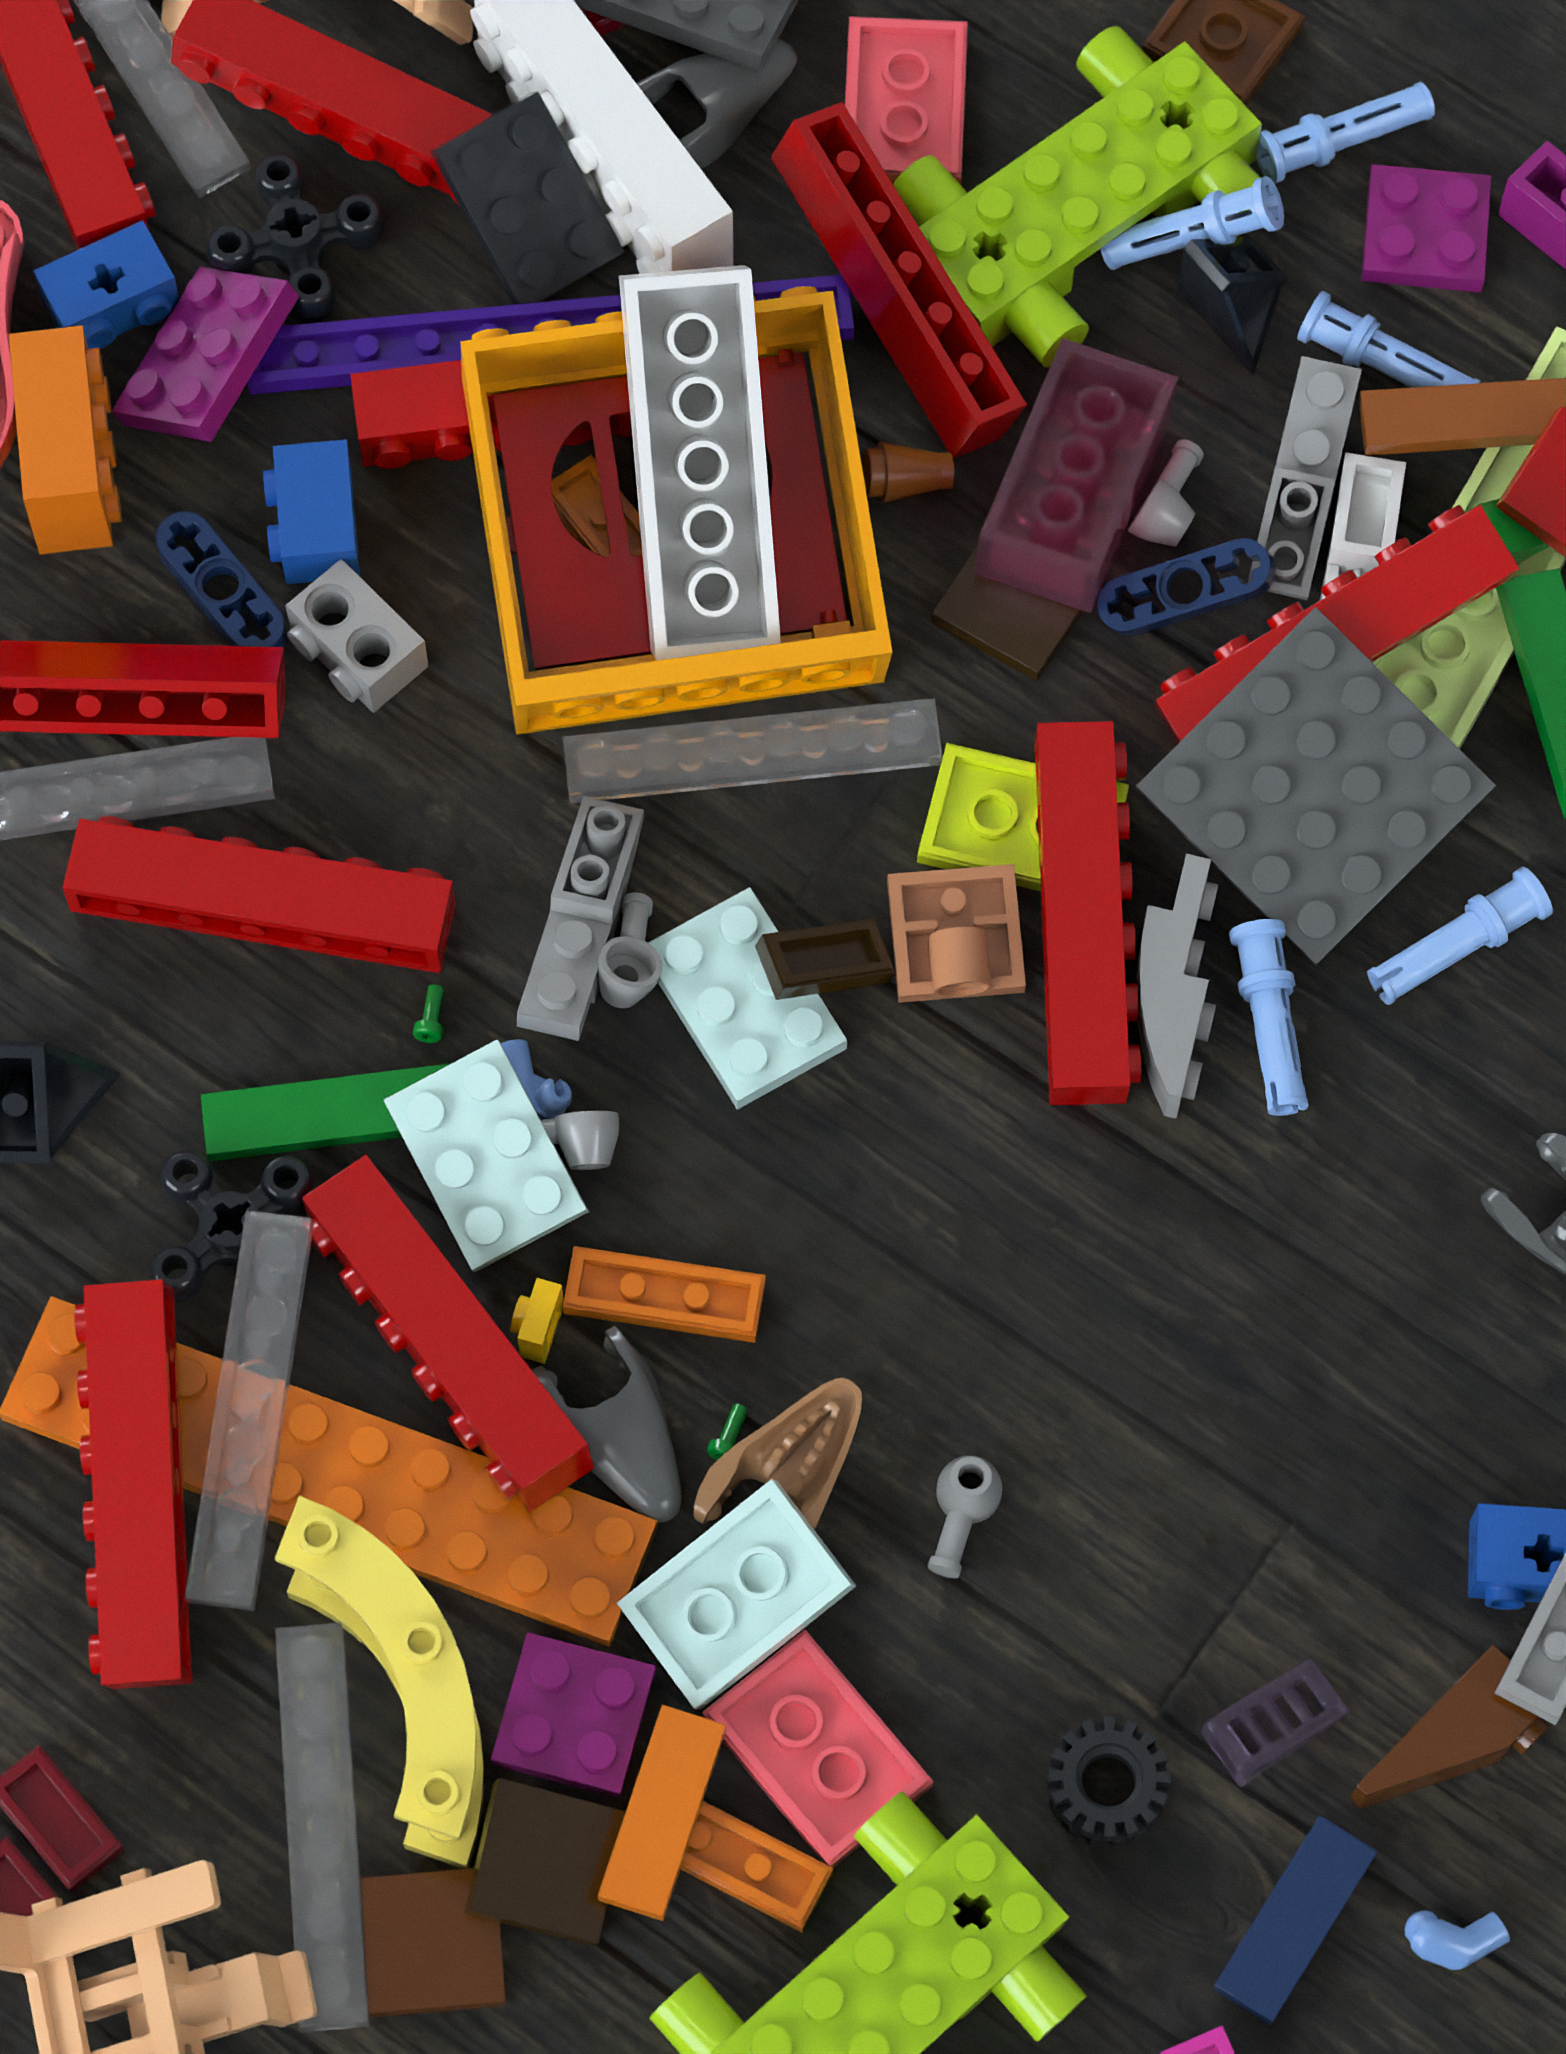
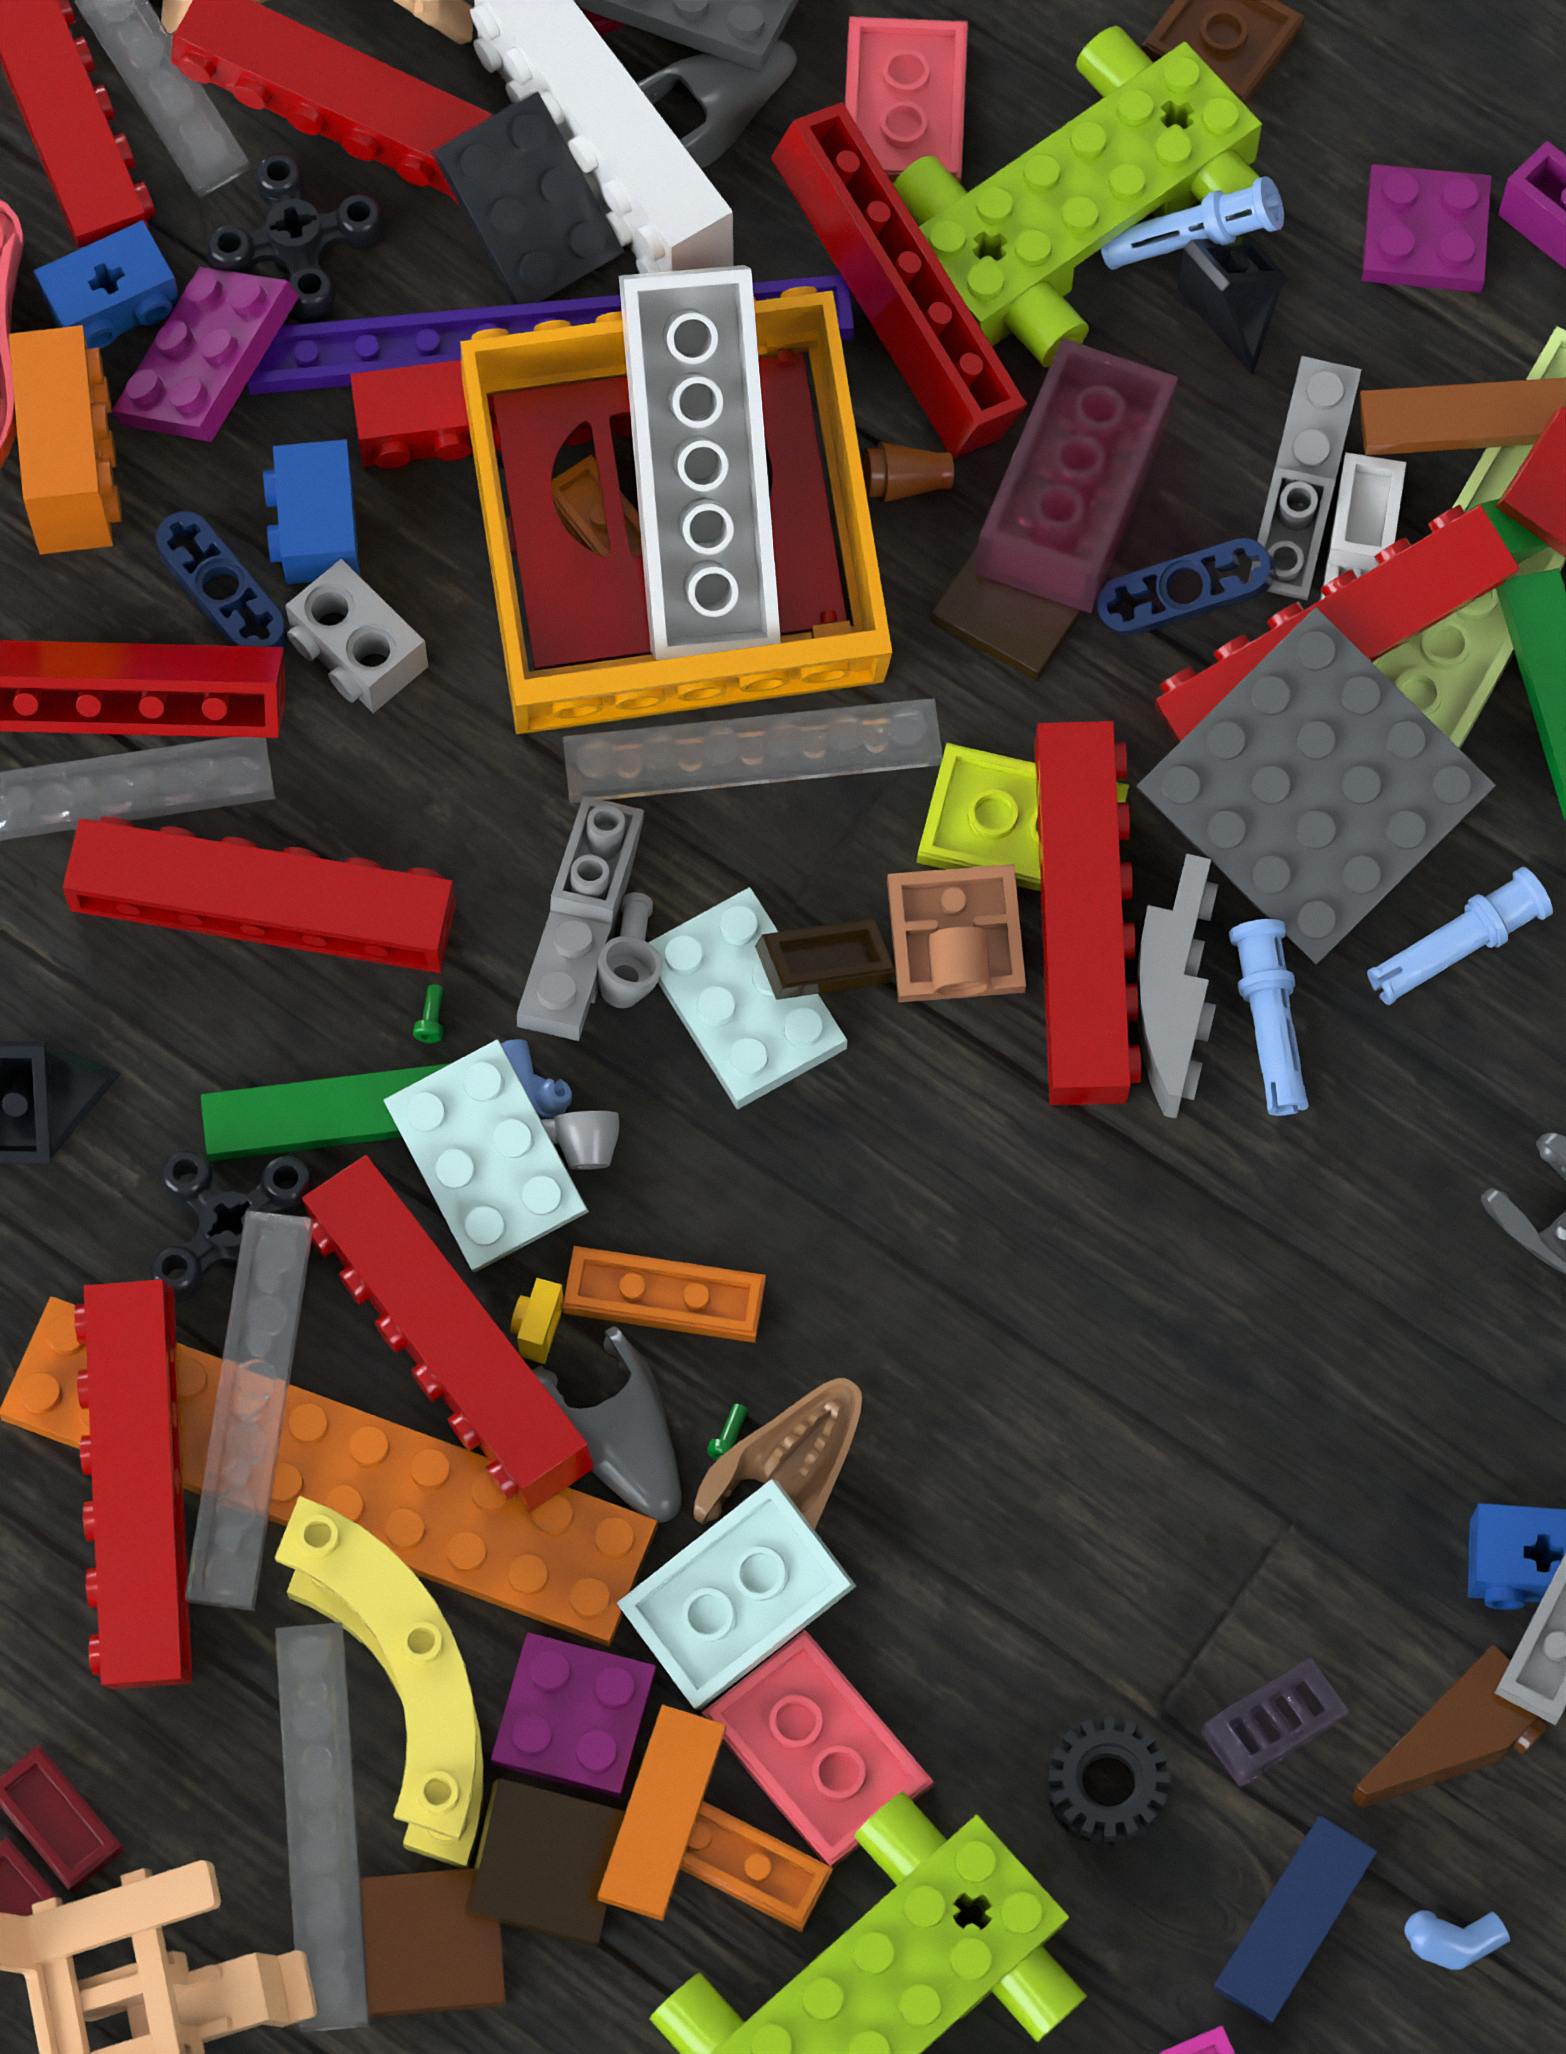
(963, 1509): light grey bar -> none
(1165, 512): light grey bar -> none
(1319, 138): light blue pin -> none
(1363, 342): light blue pin -> none

